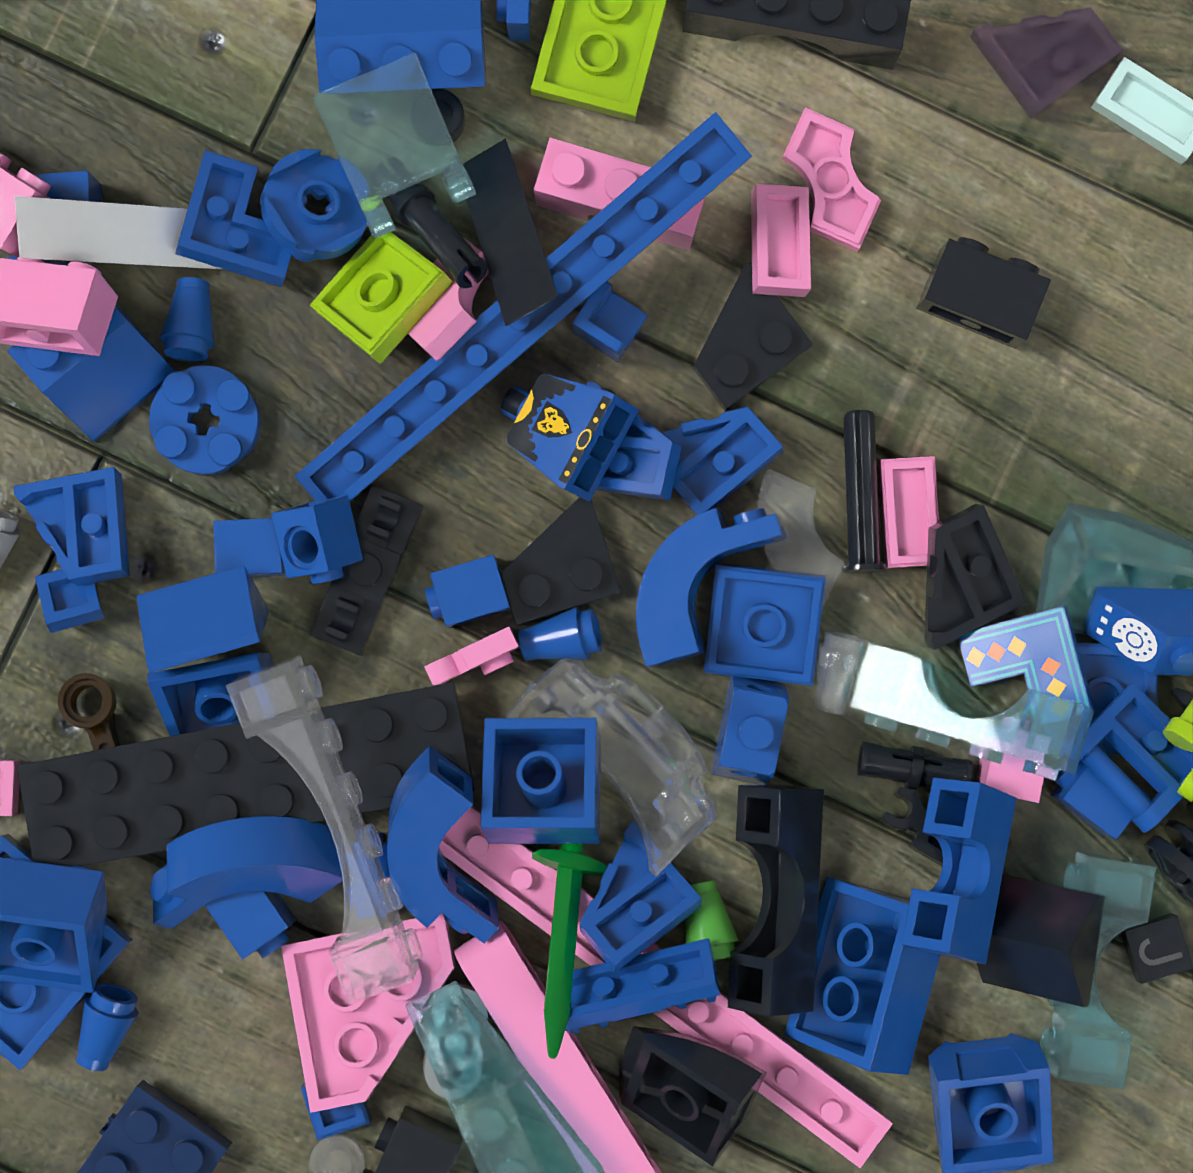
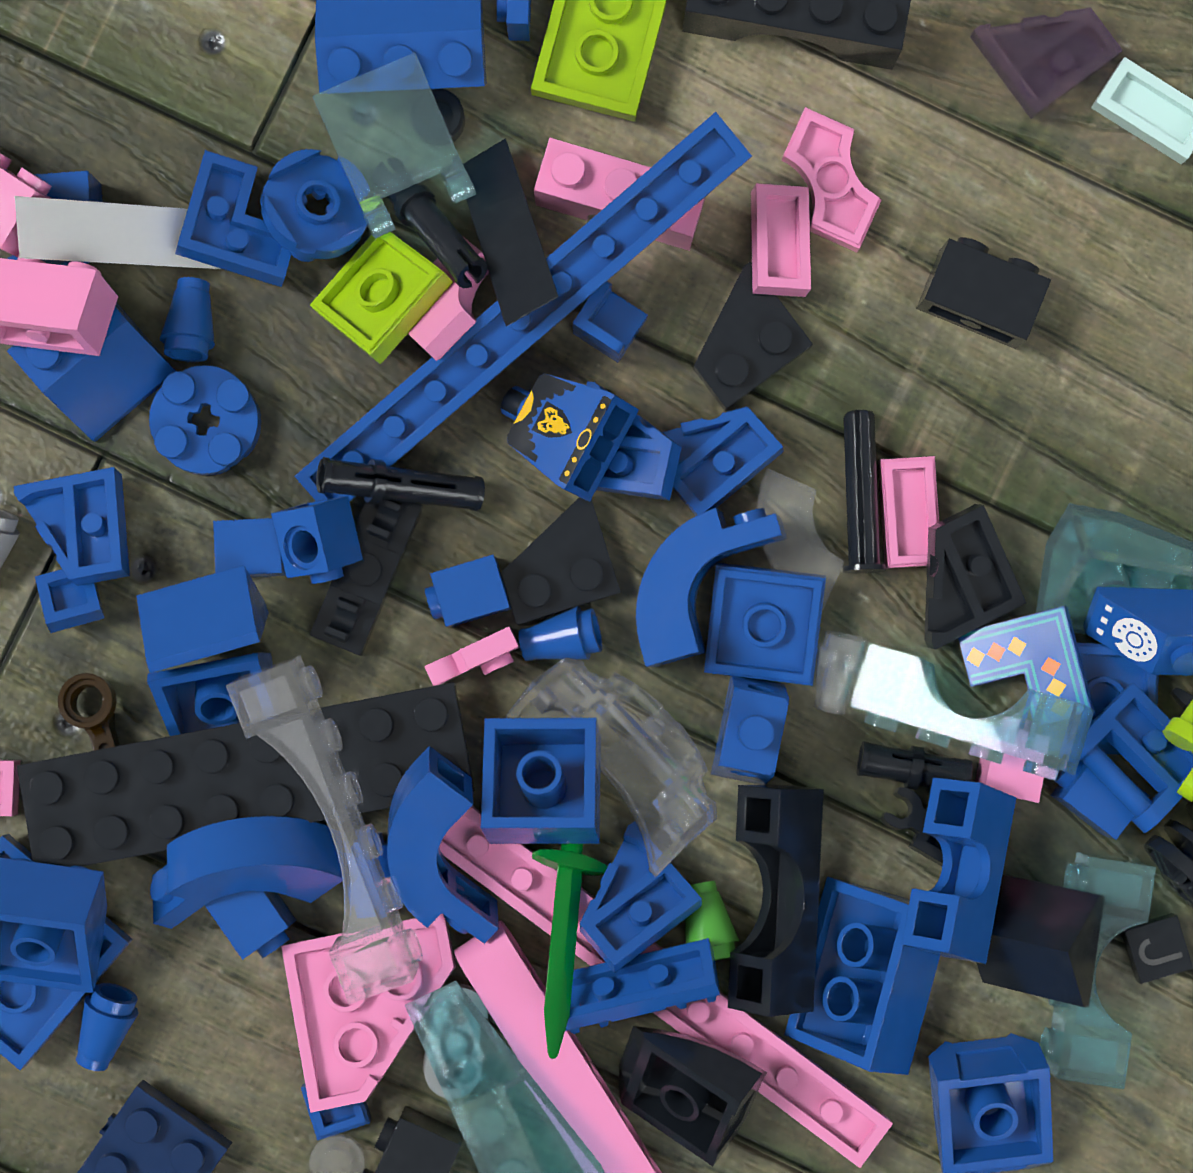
(380, 482): none -> black pin

